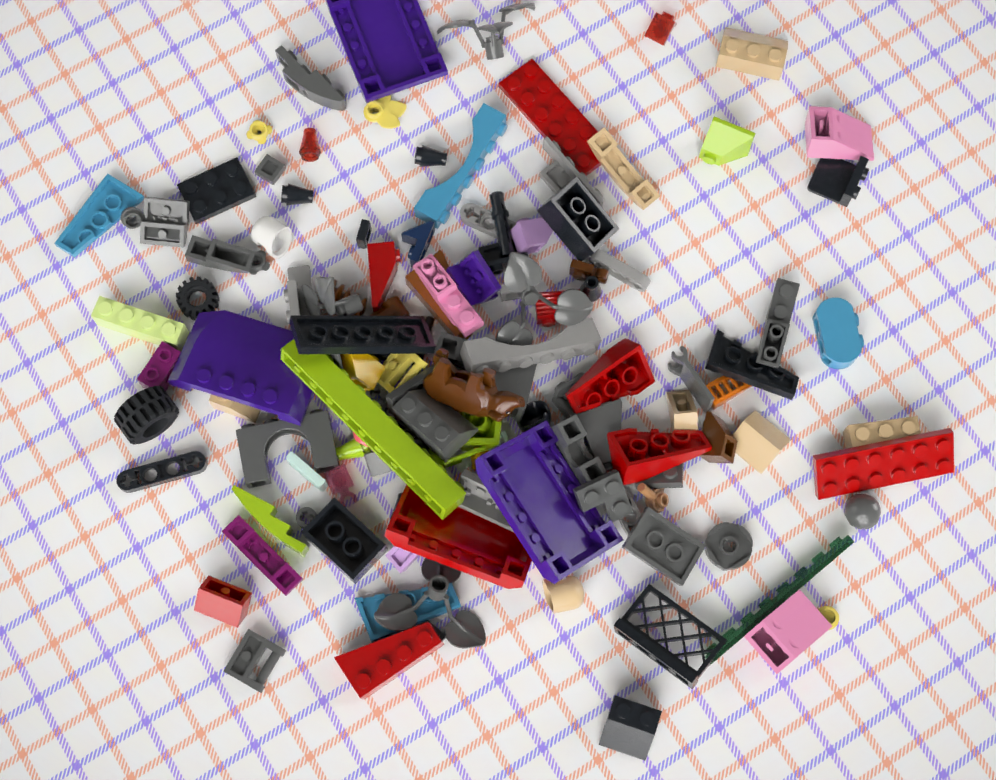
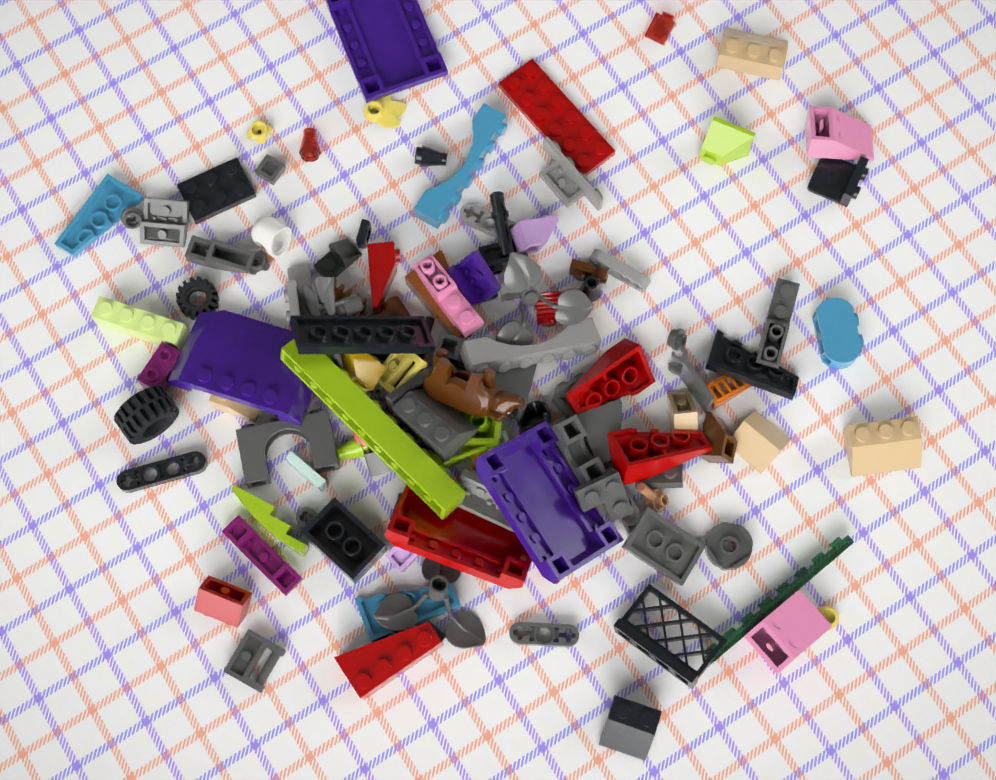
(295, 195): black cone -> none
(310, 85): dark grey slope -> none
(338, 259): none -> pearl dark grey slope
(340, 482): clear pink plate -> none
(420, 240): dark blue slope -> none
(493, 43): dark grey plant -> none
(550, 626): none -> dark grey beam
(564, 595): tan helmet -> none
(578, 219): black brick -> none
(621, 170): tan slope -> none
(677, 338): none -> dark grey plate
(862, 511): dark grey hair -> none
(884, 463): red plate -> none

